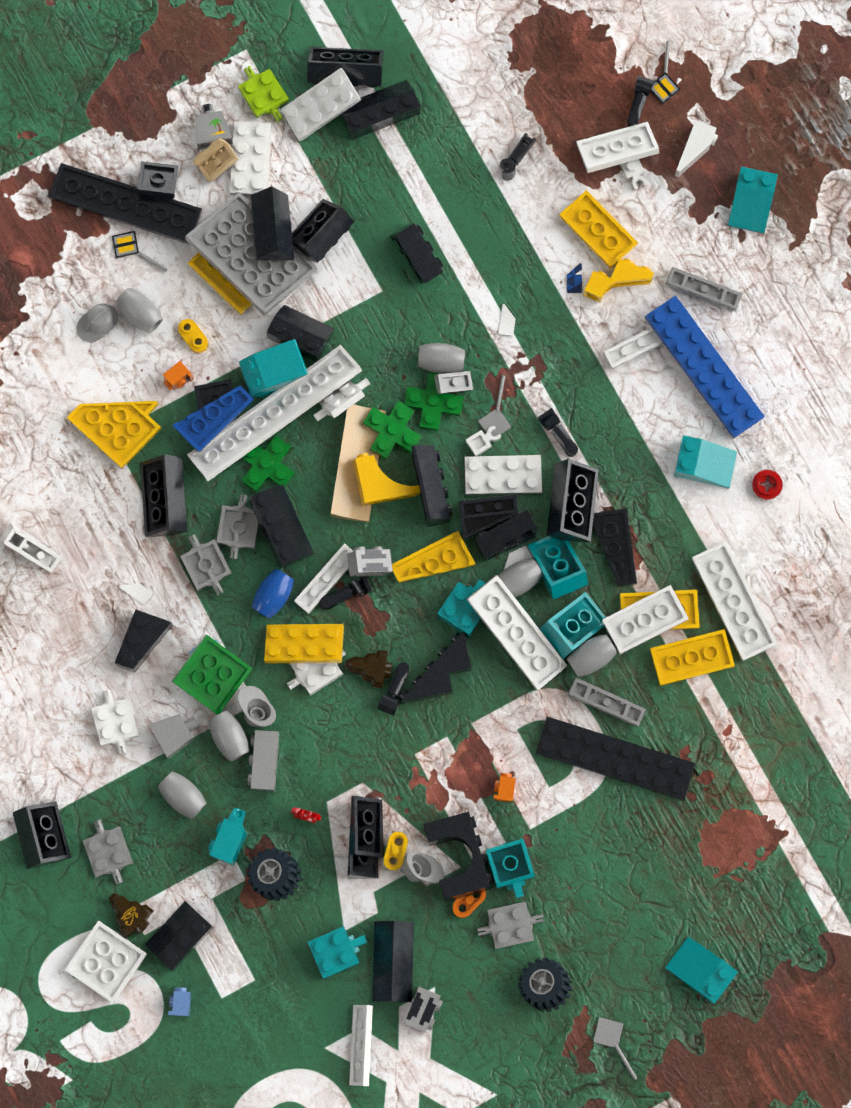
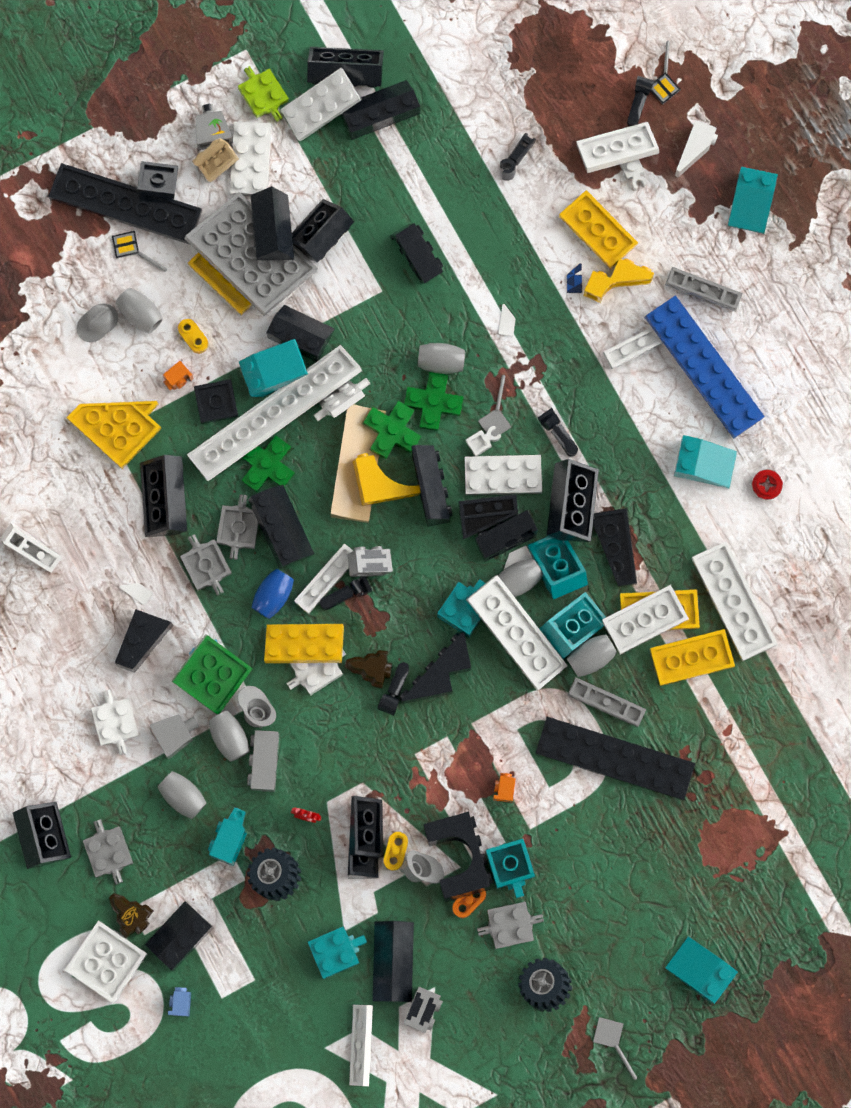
(213, 418): blue wing -> none
(440, 557): yellow wing -> none
(453, 382): plate -> none

